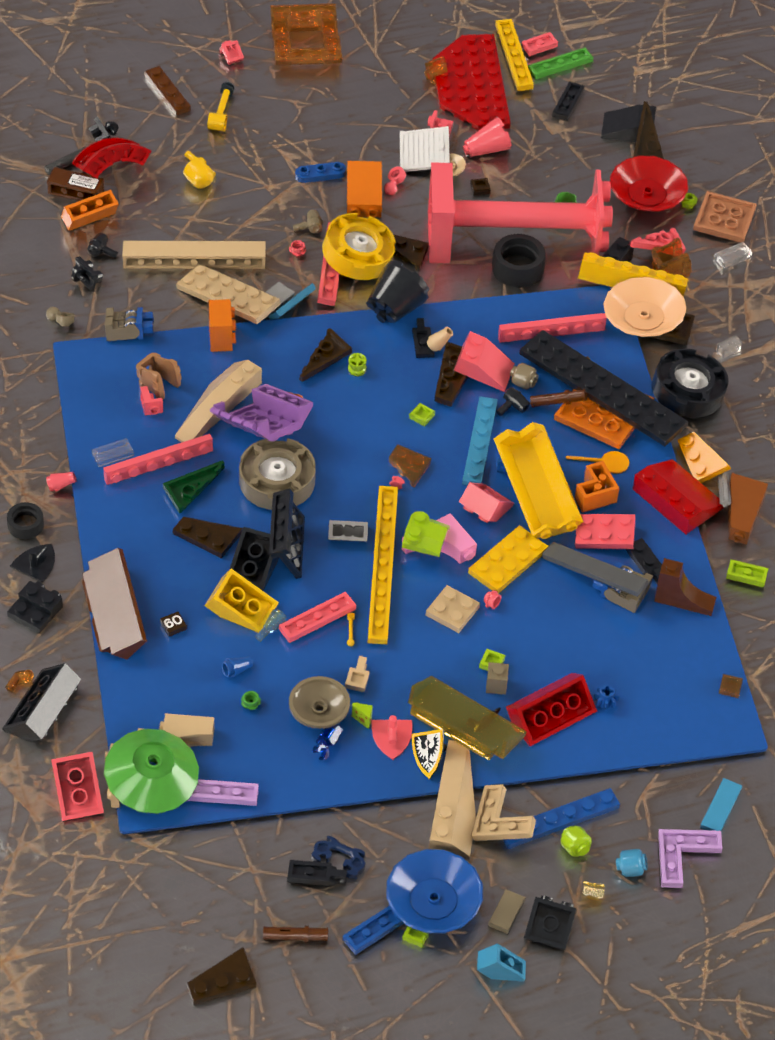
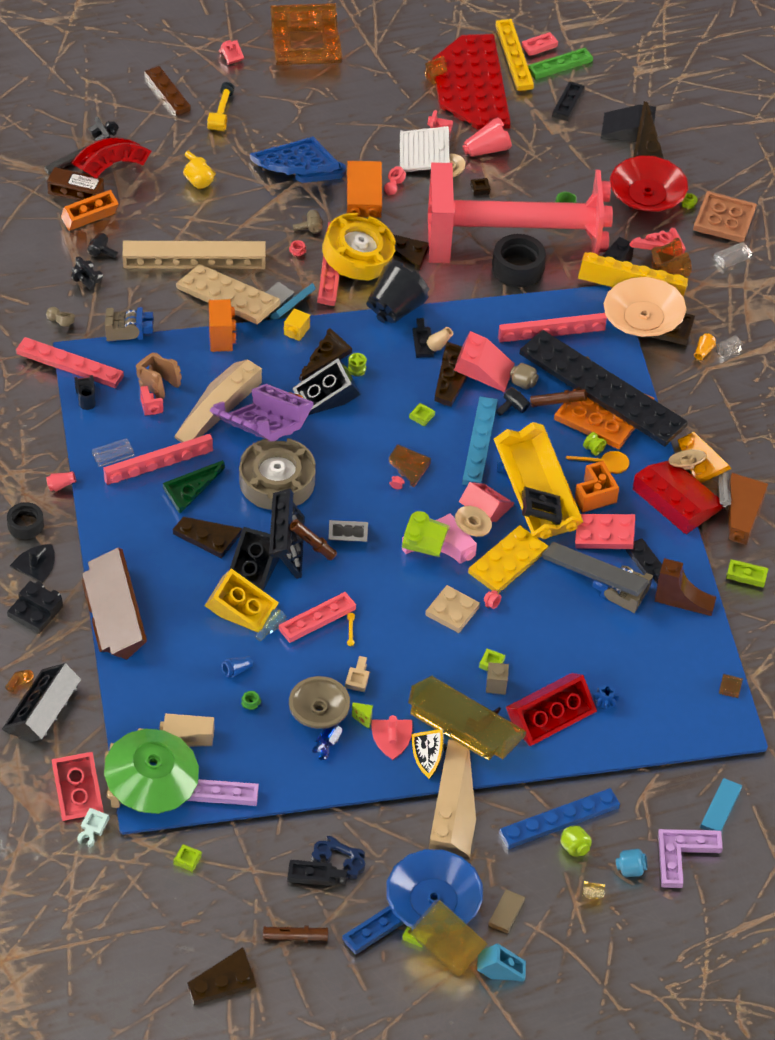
(69, 362): none -> coral plate
(86, 392): none -> black piece
(93, 824): none -> light aqua plate
(173, 624): dark brown tile -> none
(187, 857): none -> lime tile
(296, 158): none -> blue plate
(297, 324): none -> yellow brick
(317, 543): none -> reddish brown pin
(328, 387): none -> black slope
(382, 565): yellow plate -> none
(447, 938): none -> clear yellow brick
(473, 521): none -> tan dish
(491, 827): tan plate -> none
(544, 501): none -> black plate
(550, 922): black plate -> none
(594, 443): none -> lime wheel
(687, 458): none -> tan dish
(689, 383): black piece -> none
(705, 345): none -> light orange cone

